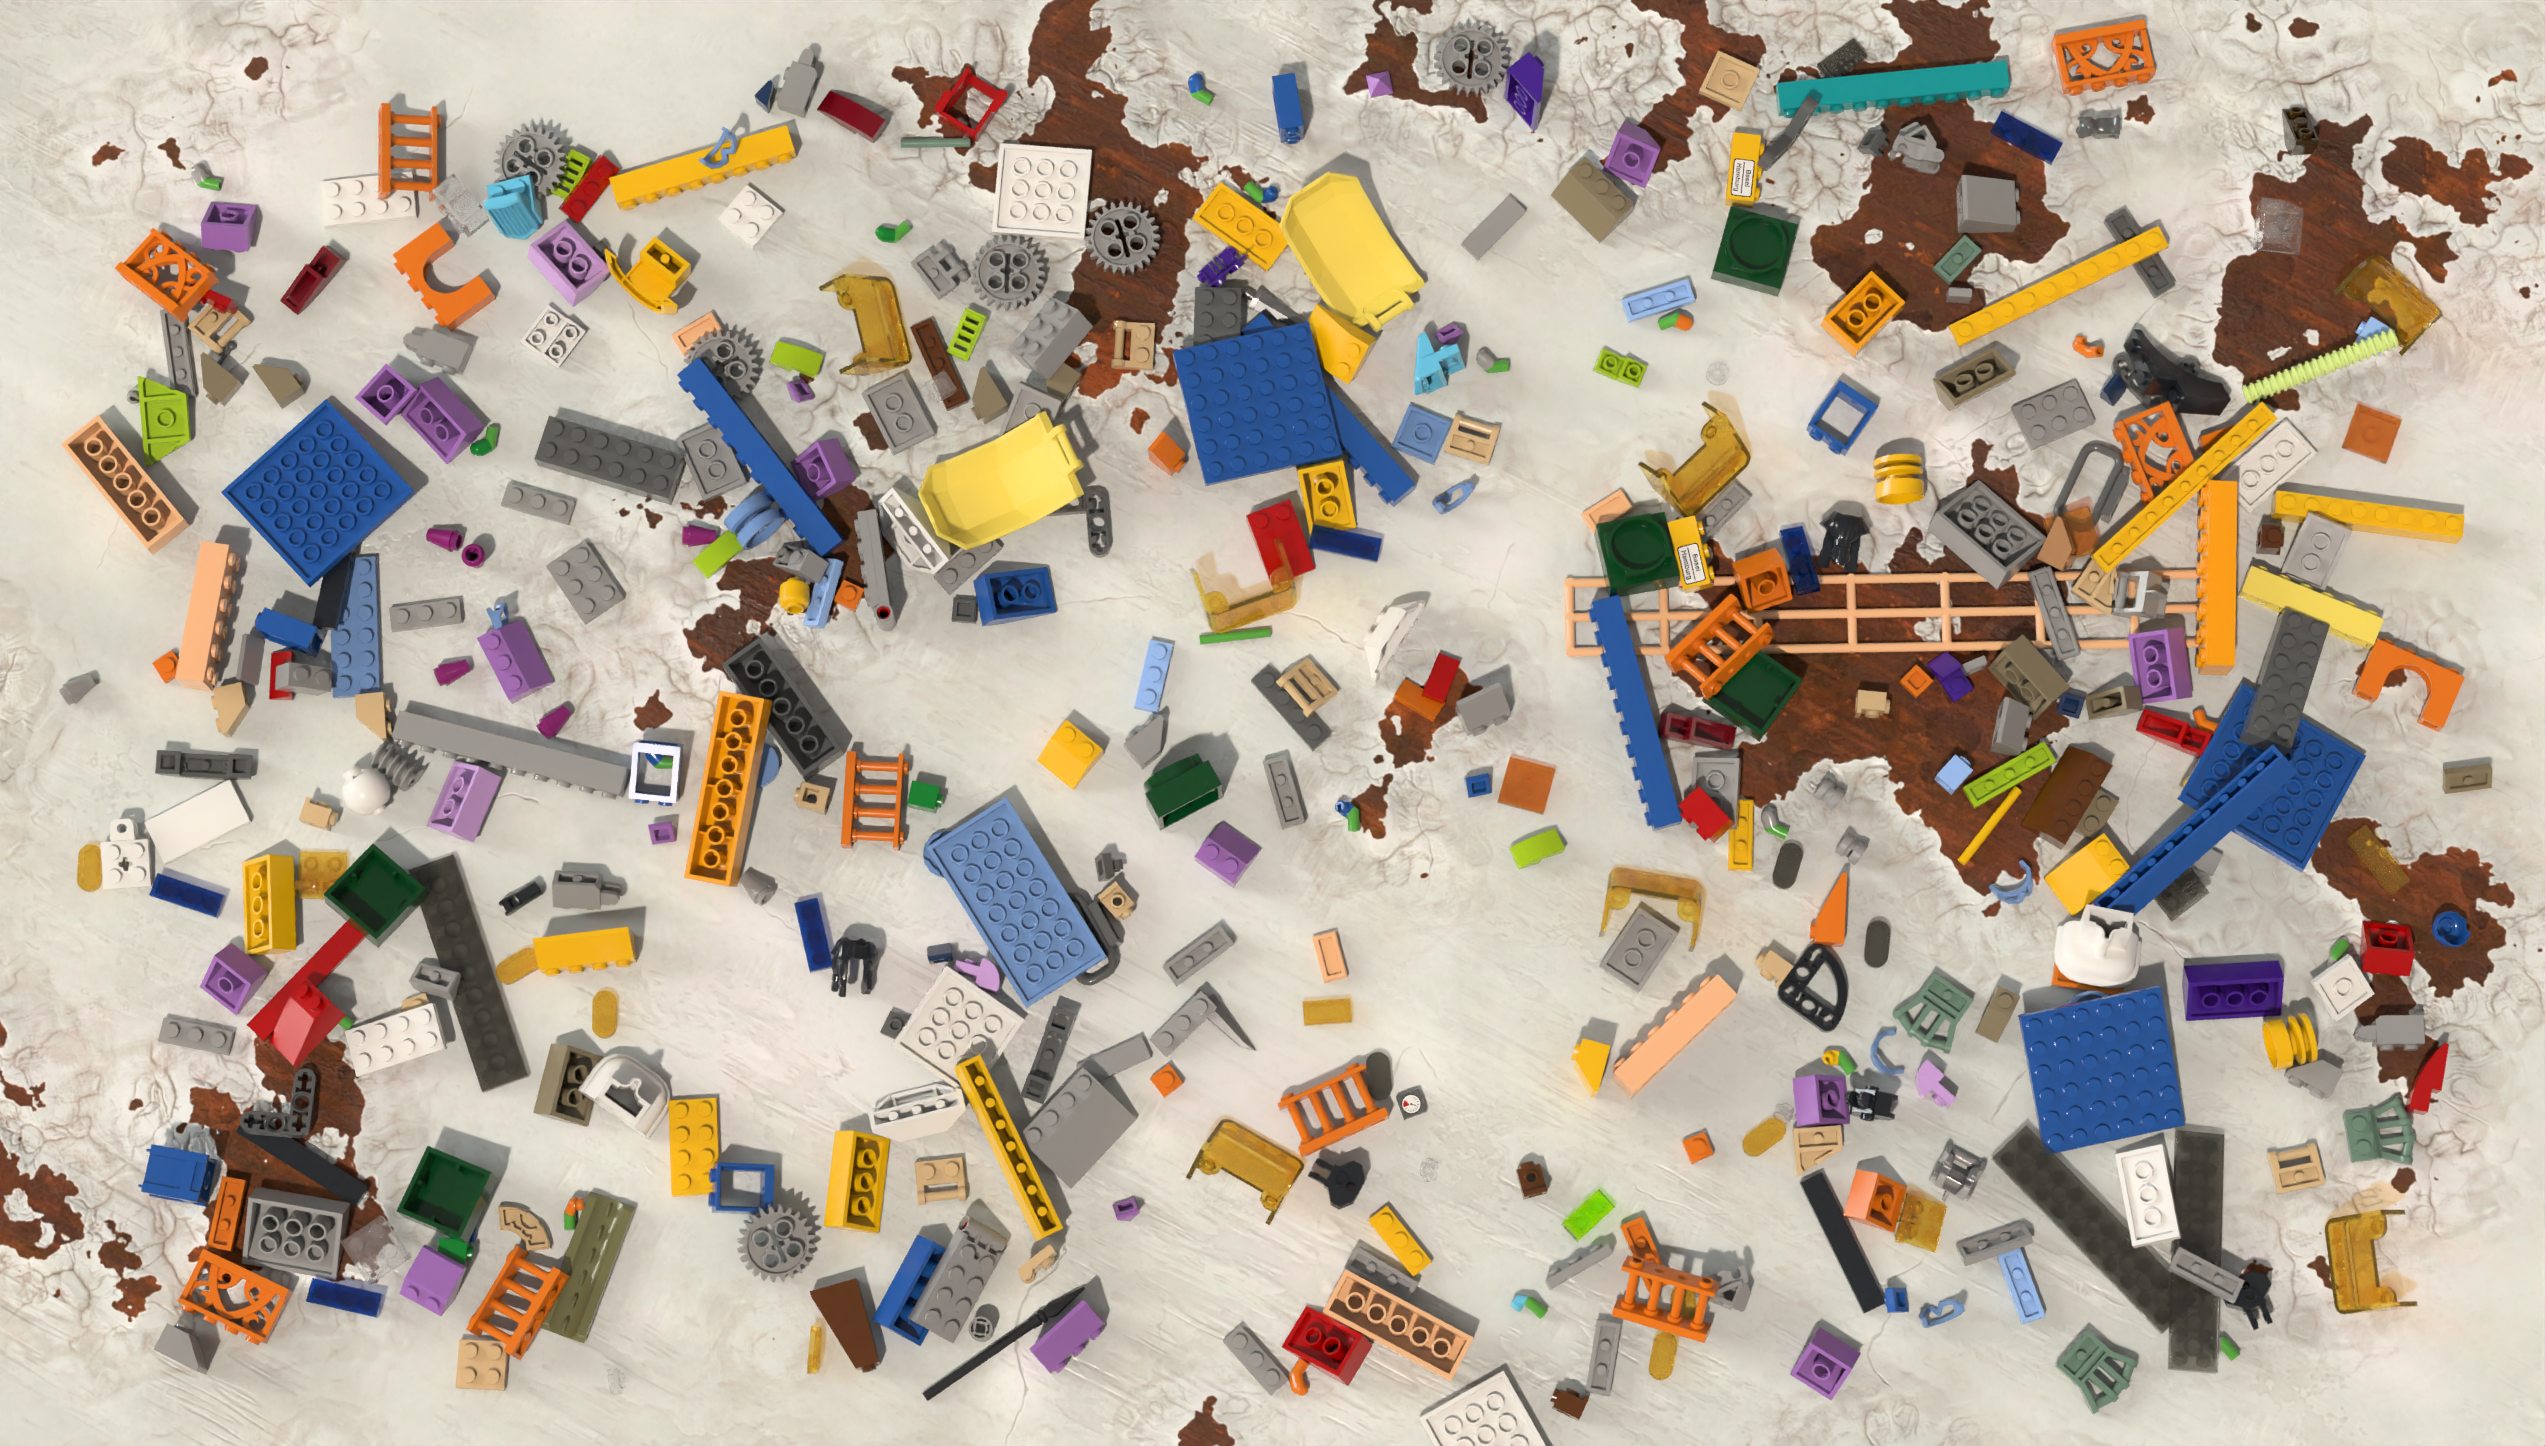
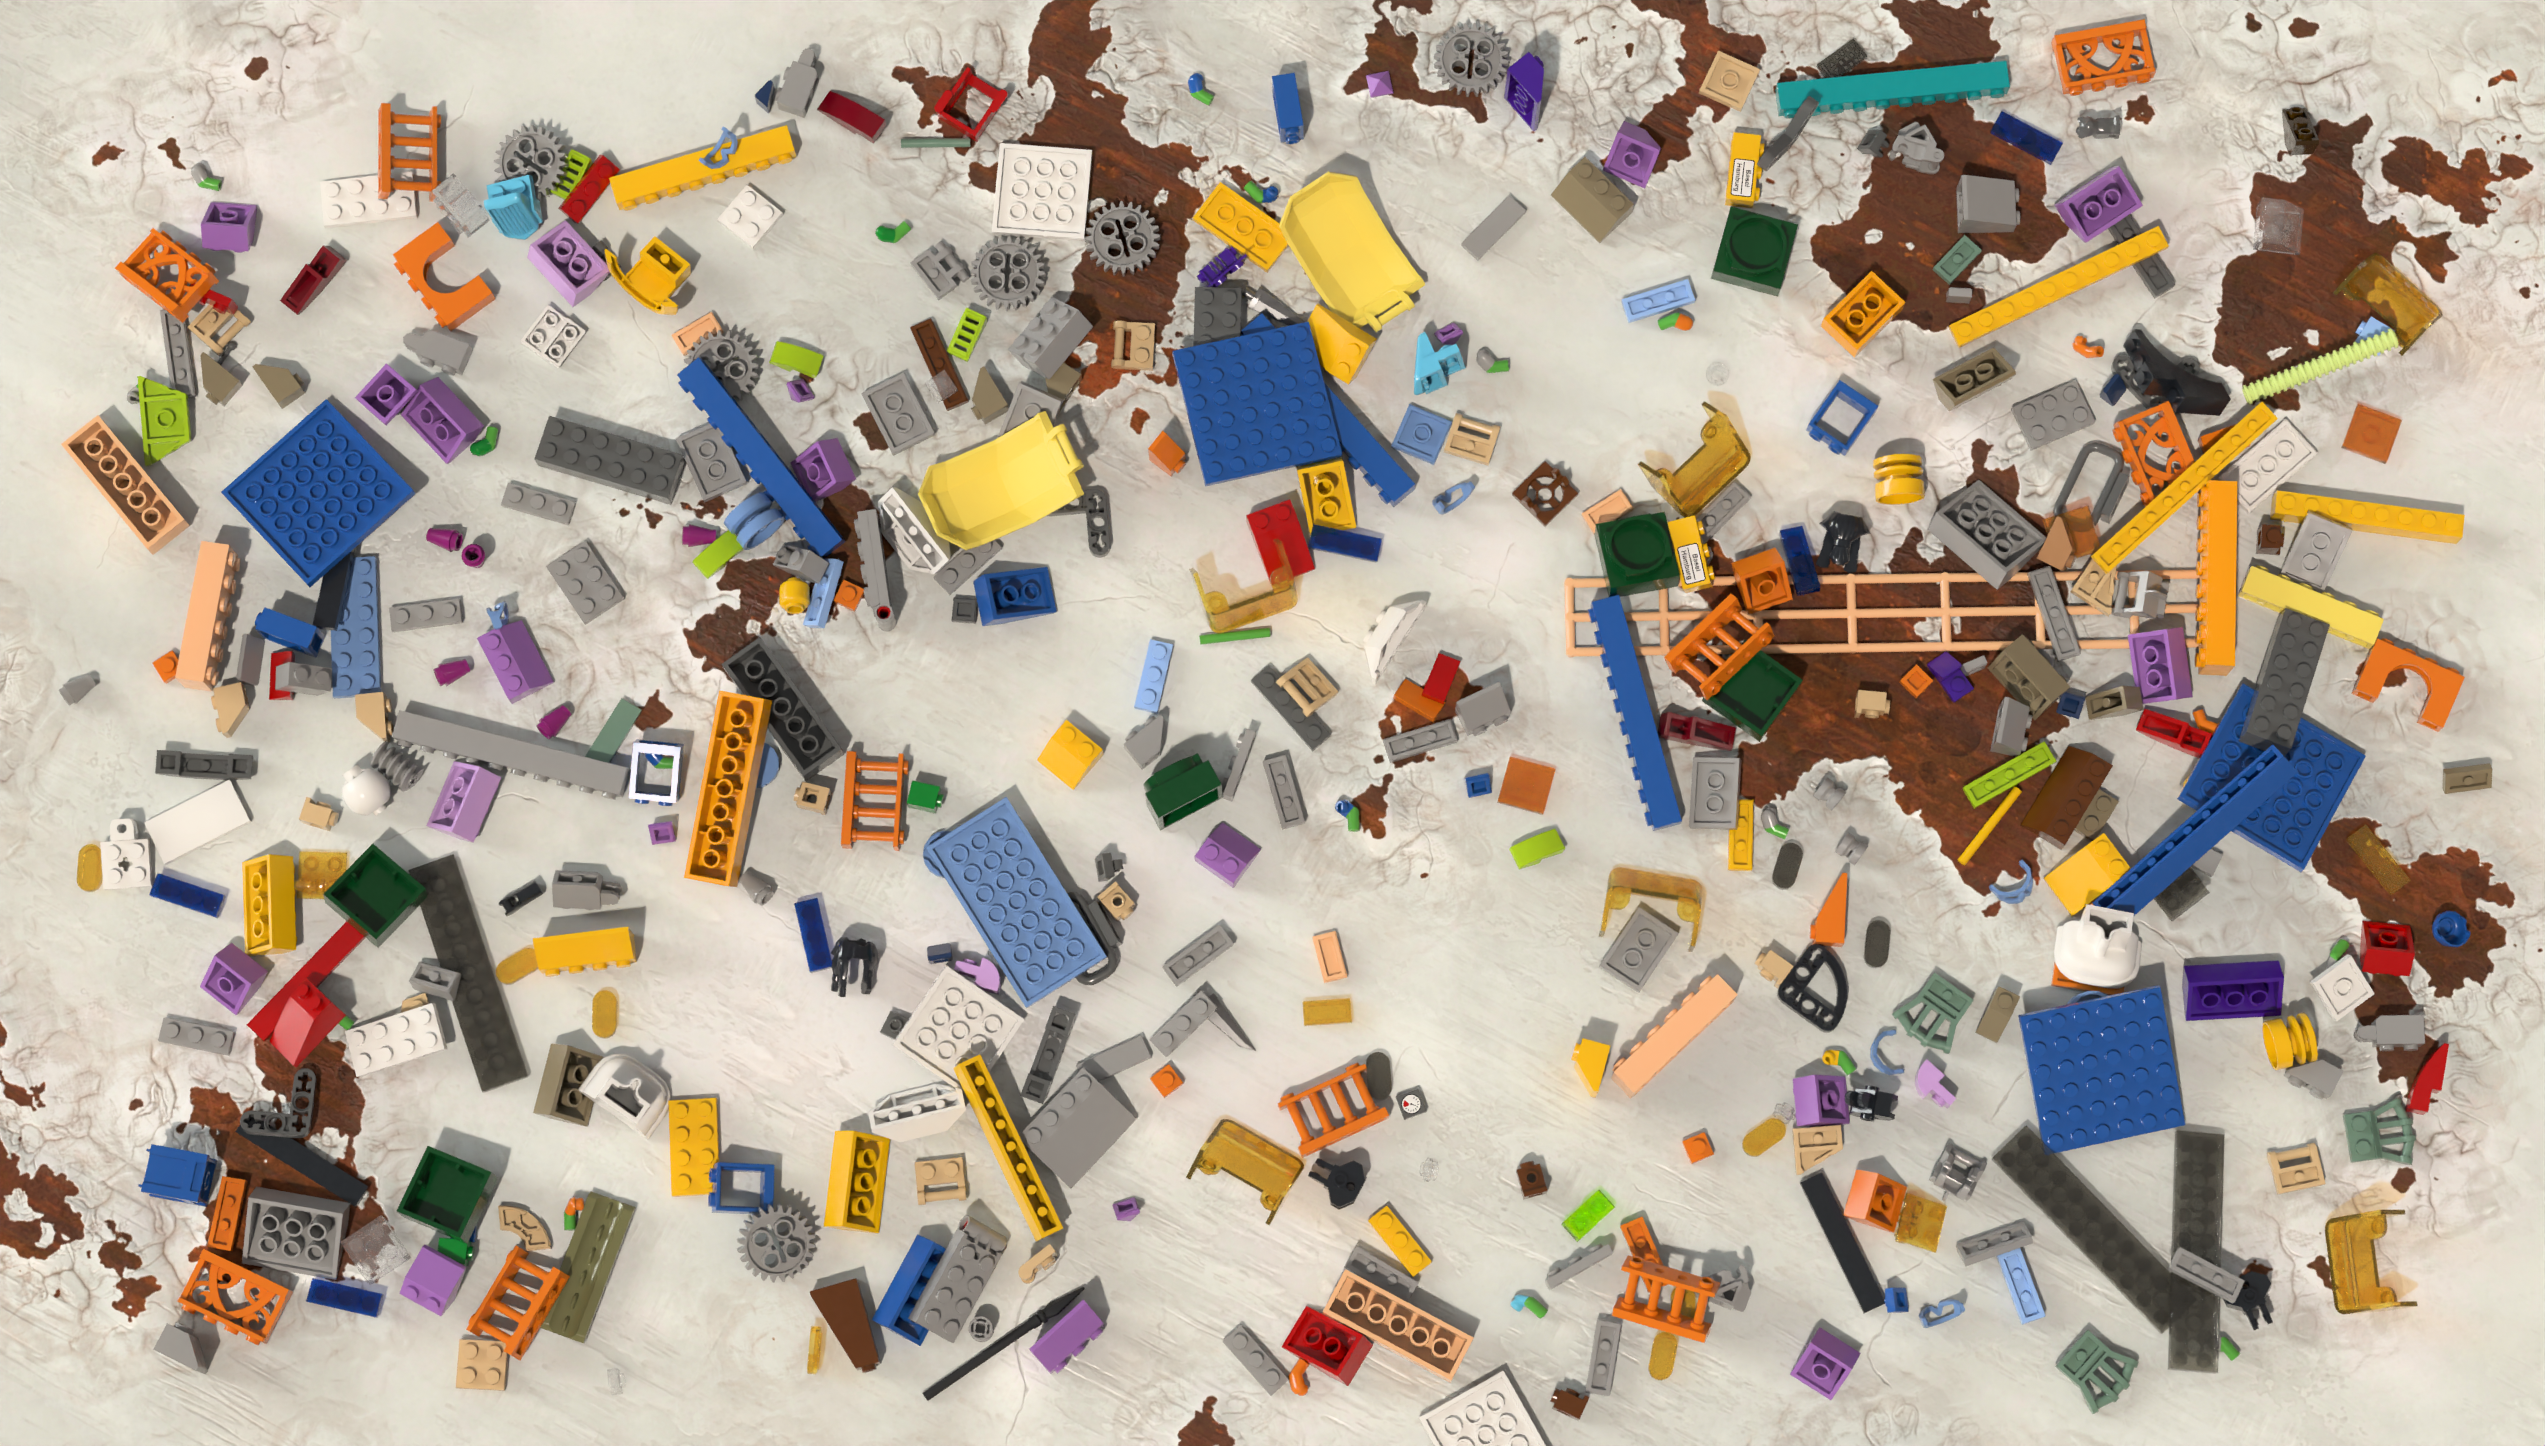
(614, 732): none -> sand green tile
(877, 321): clear yellow windscreen -> none
(1237, 764): none -> light grey plate
(1420, 741): none -> light grey tile
(1545, 470): none -> reddish brown piece
(1619, 368): lime slope -> none
(1705, 814): red brick -> none
(1954, 773): light blue brick -> none
(2098, 204): none -> medium lavender slope
(2148, 1196): white plate -> none

